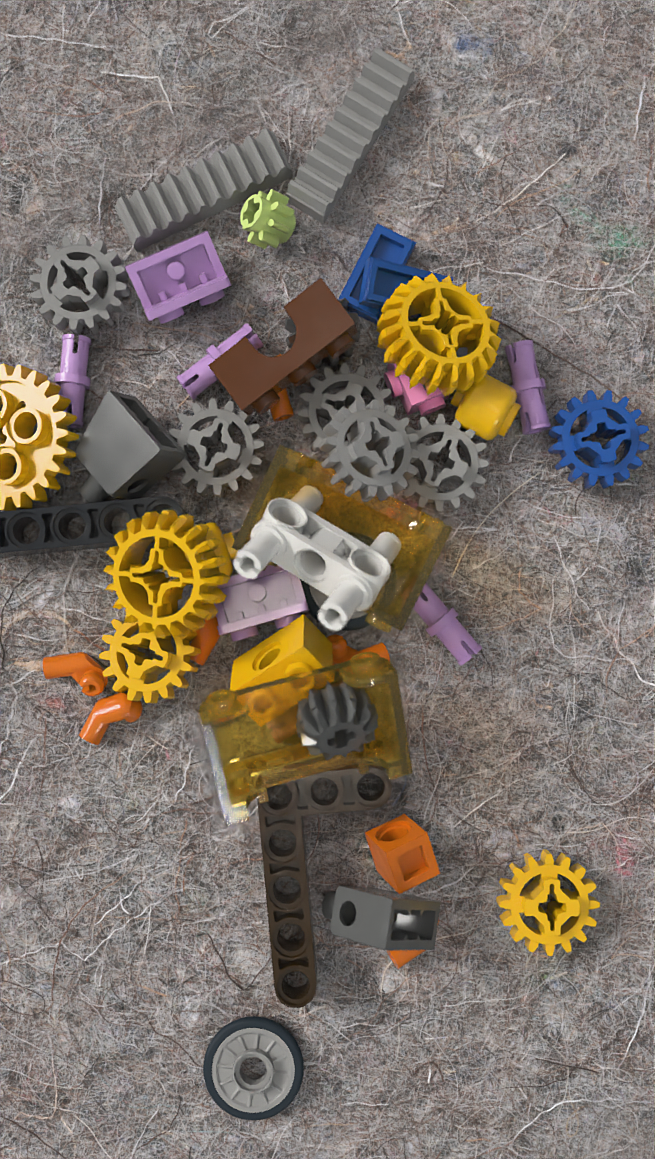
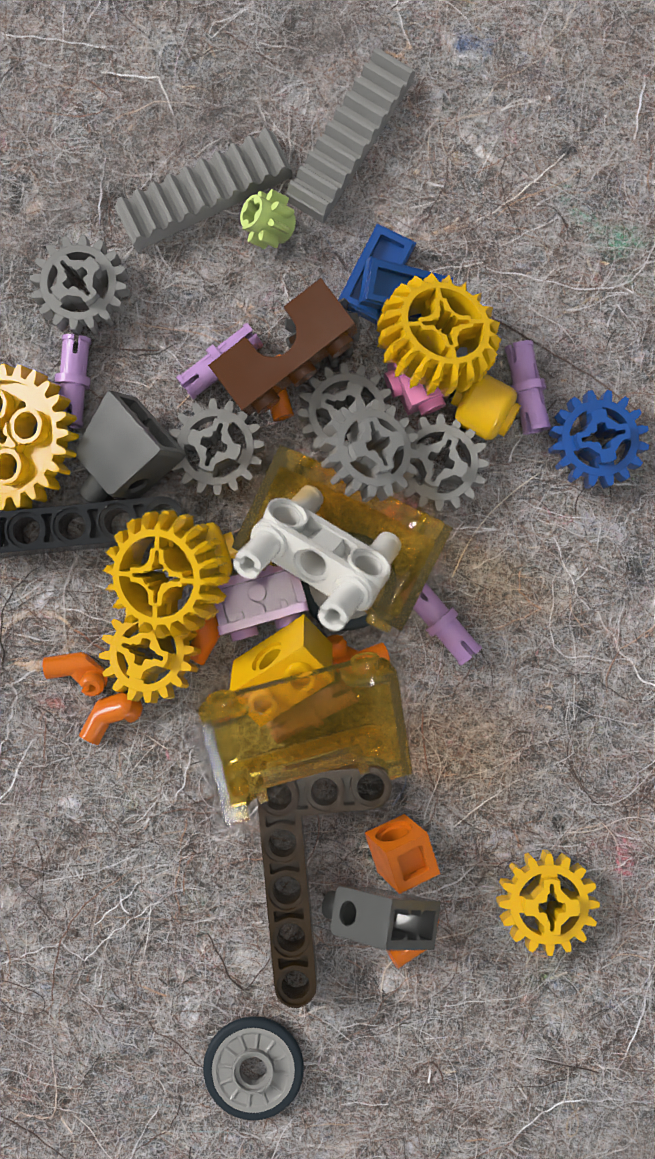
(178, 277): lavender bracket -> none
(336, 720): dark grey gear -> none

